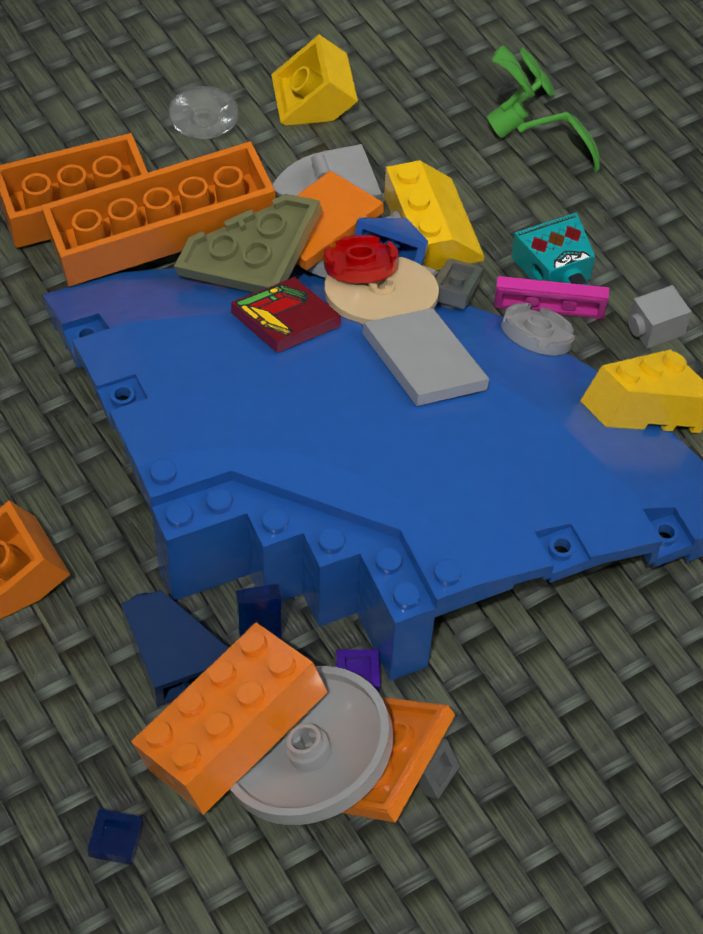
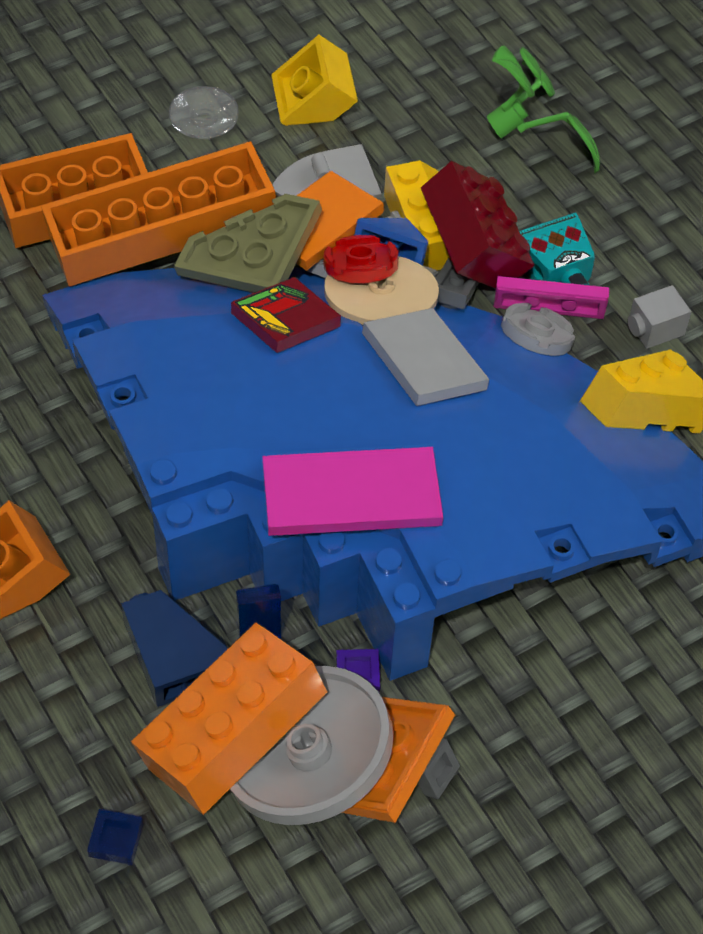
(351, 491): none -> dark pink tile
(476, 224): none -> dark red brick

